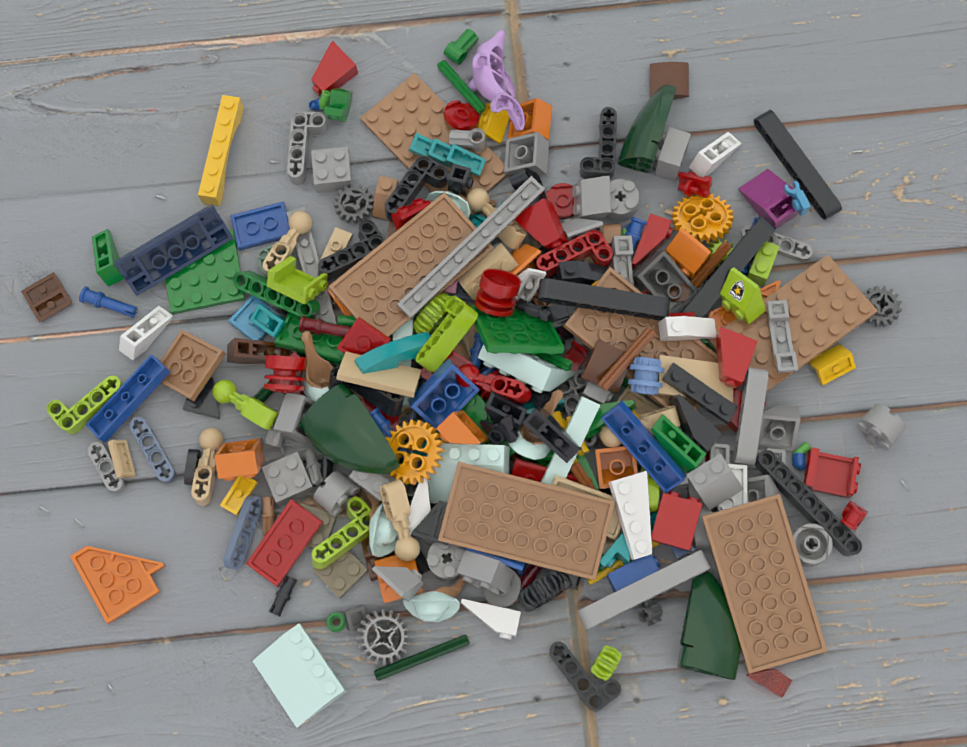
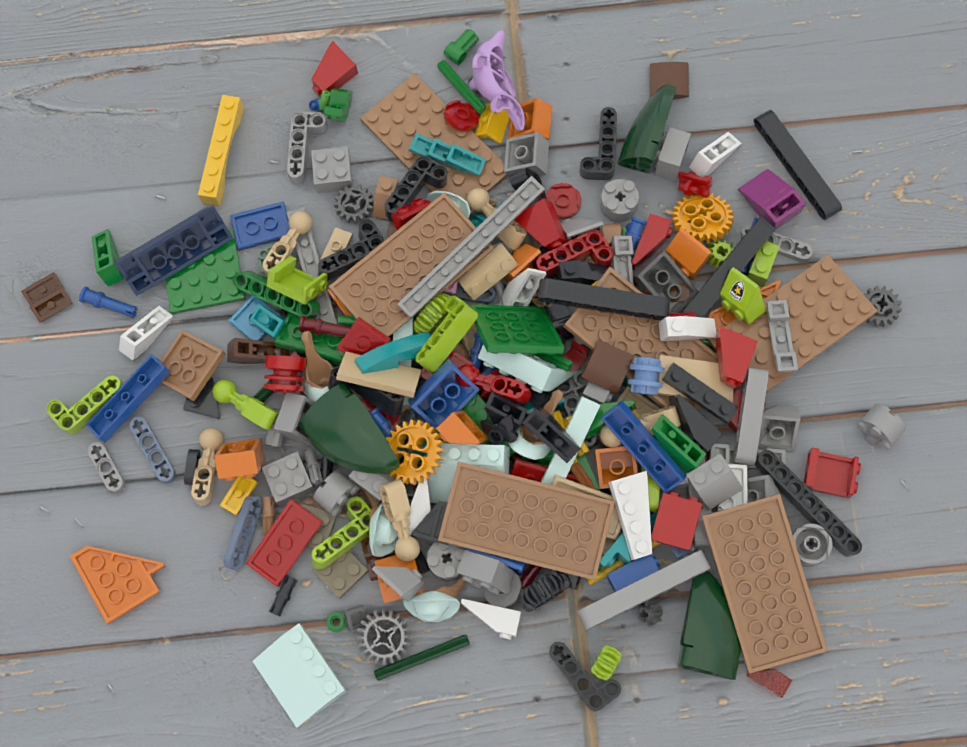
(121, 459): tan plate -> none
(459, 179): black brick -> none
(466, 139): light grey piece -> none
(497, 292): red wheel -> none
(533, 310): black axle -> none
(592, 198): light grey slope -> none
(627, 358): dark orange axle -> none
(711, 264): dark orange axle -> none
(798, 458): blue arm -> none
(799, 199): dark azure plate -> none
(833, 364): yellow panel -> none
(853, 515): red piece -> none

